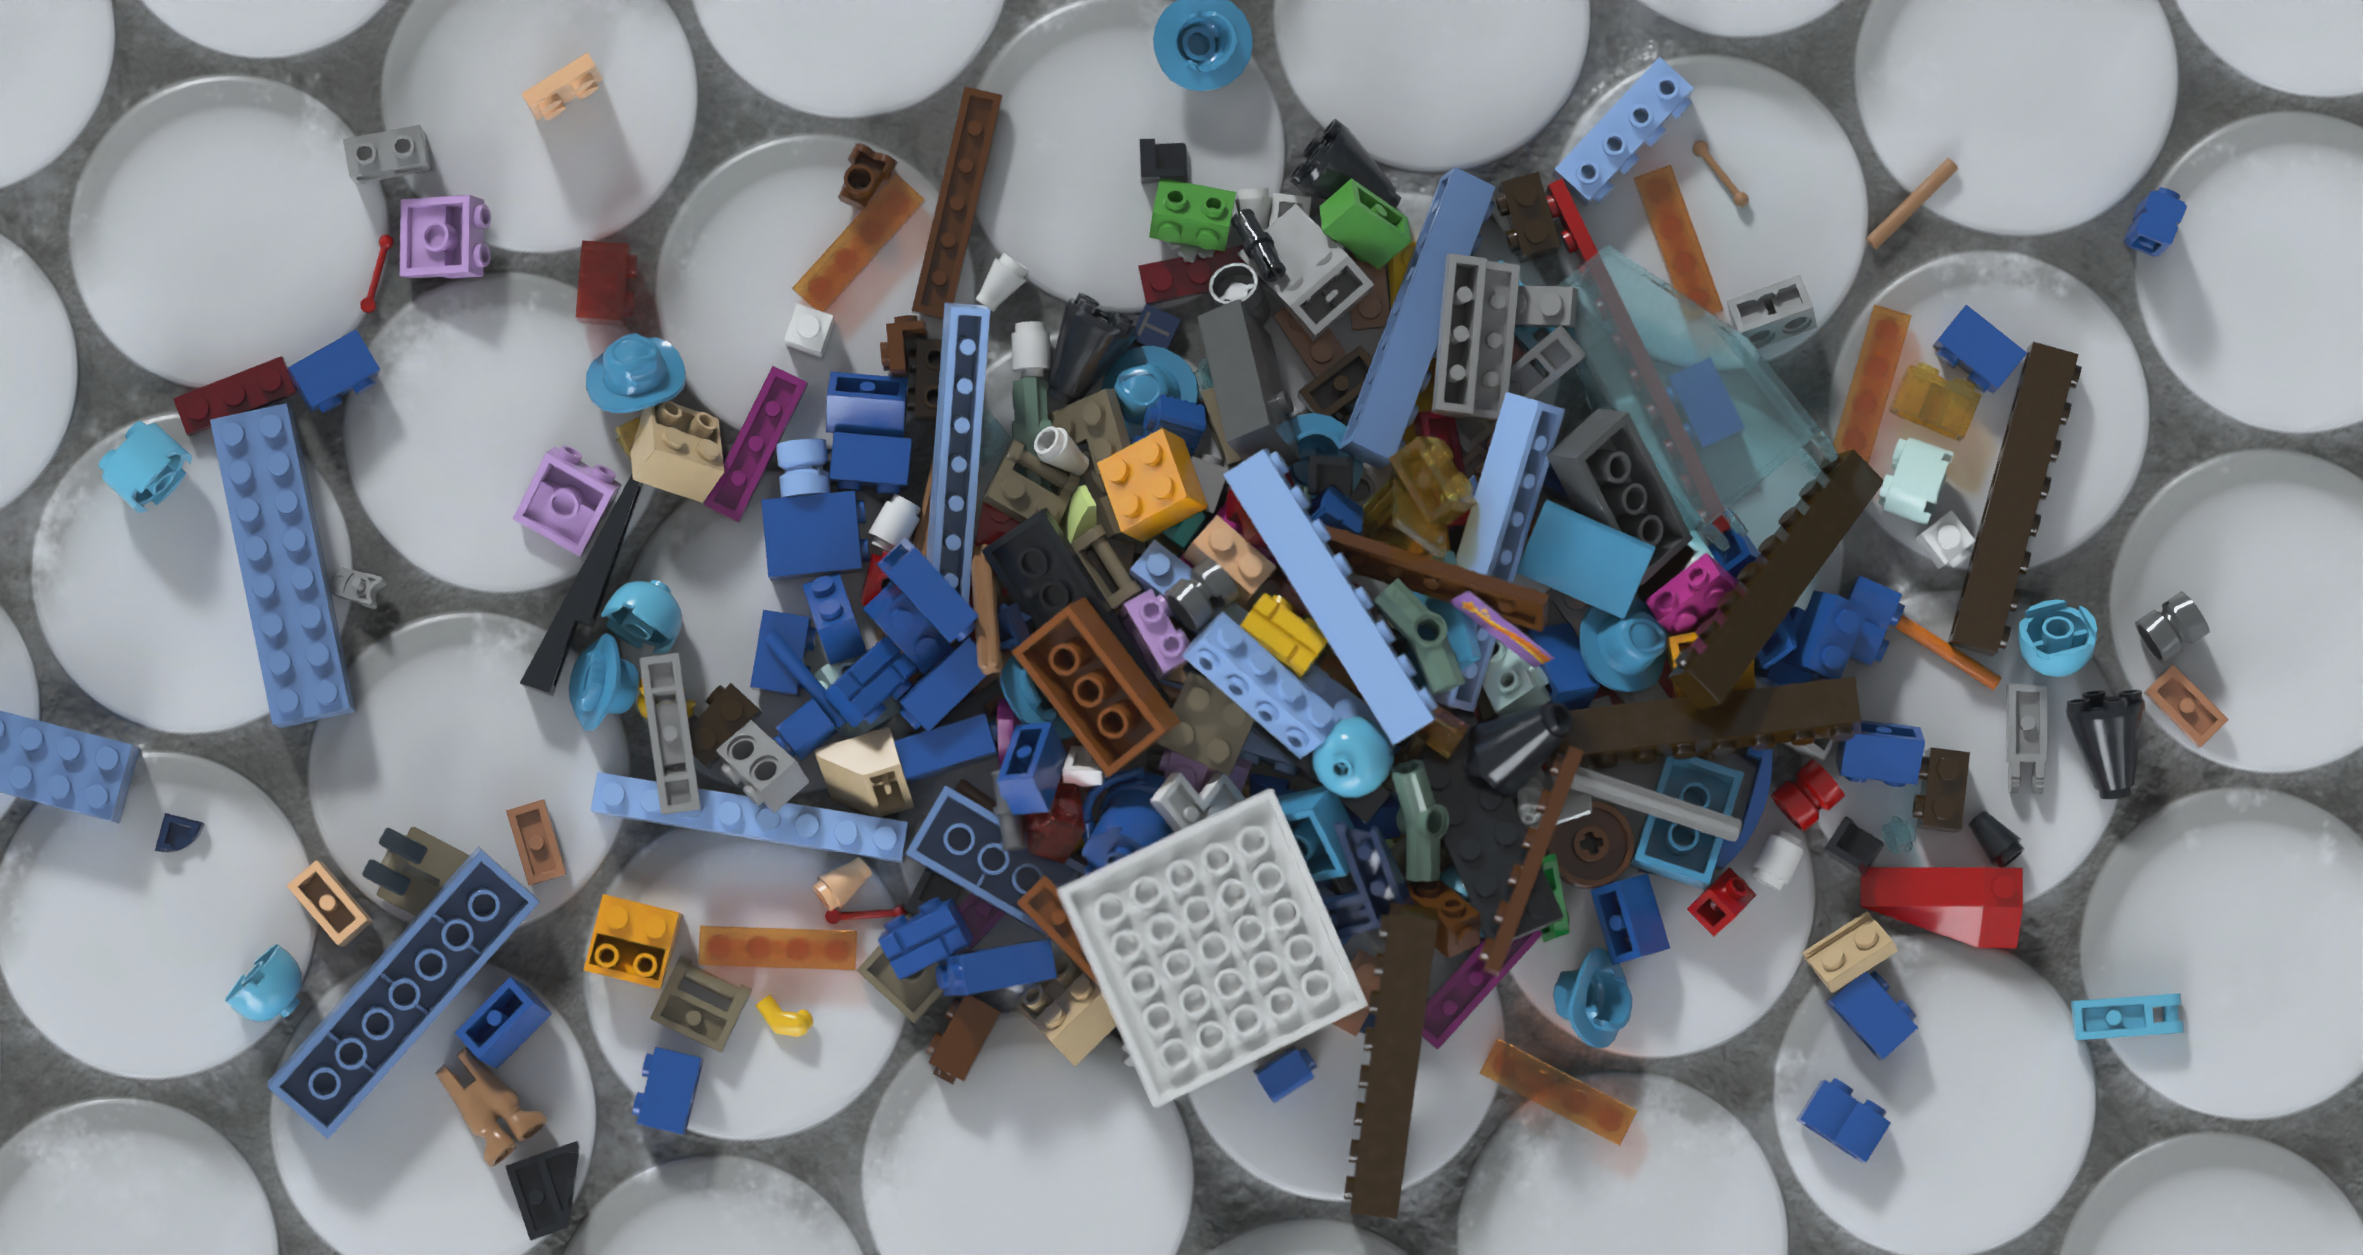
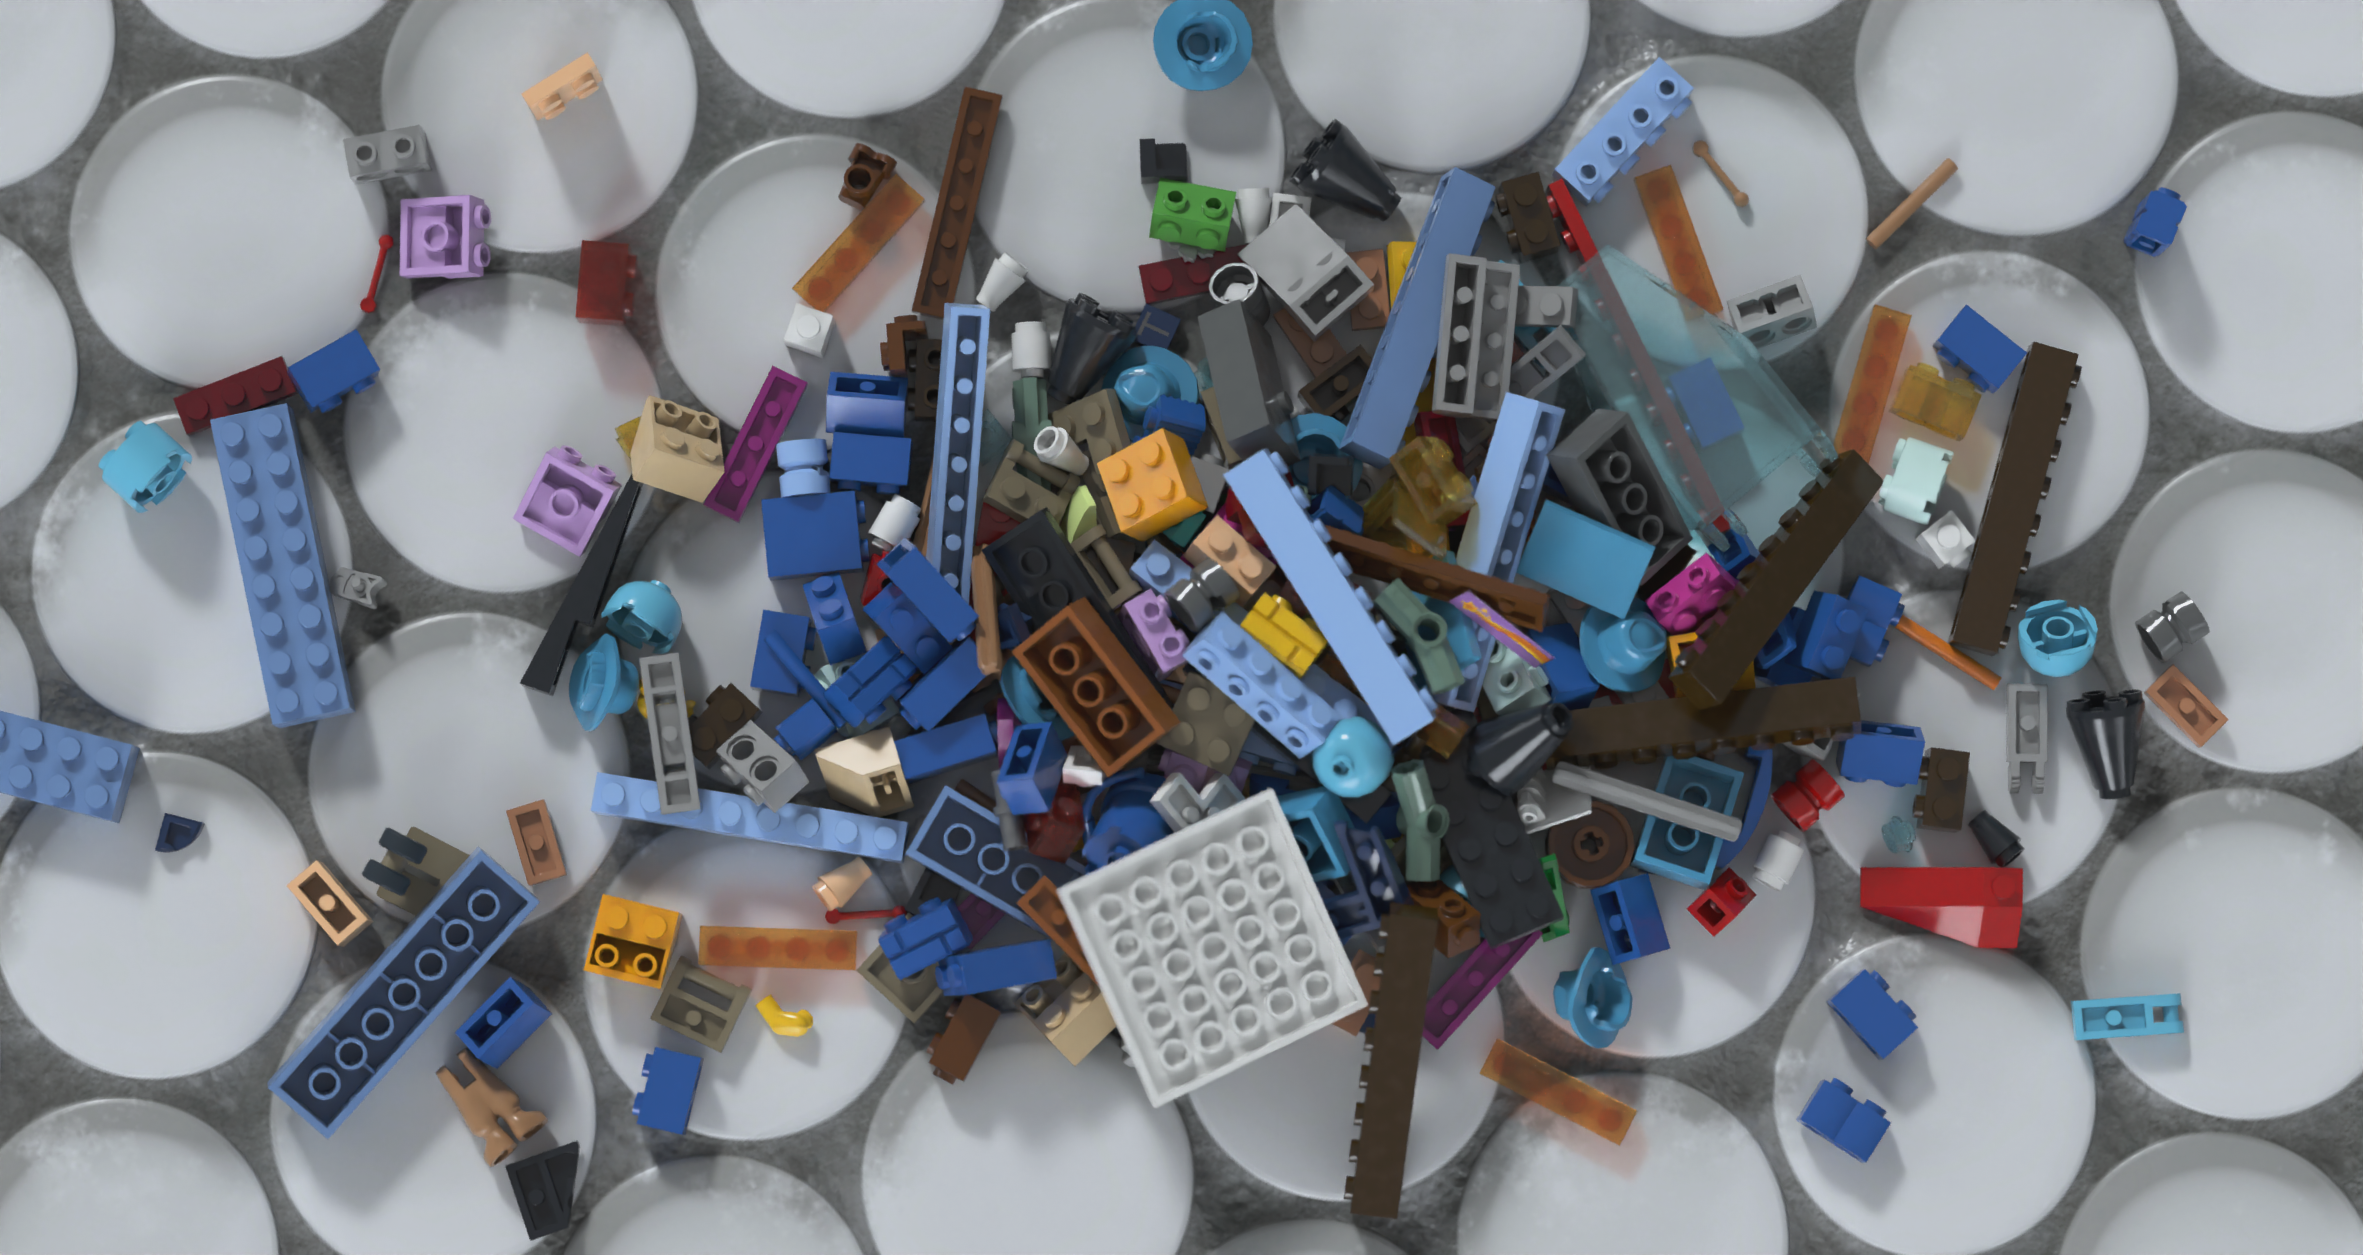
(268, 987): medium azure cylinder -> none
(635, 374): dark azure hat -> none
(1258, 245): black pin -> none
(1285, 1073): blue brick -> none
(1364, 224): bright green brick -> none
(1524, 876): reddish brown plate -> none
(1849, 951): tan plate -> none
(1853, 847): black panel -> none

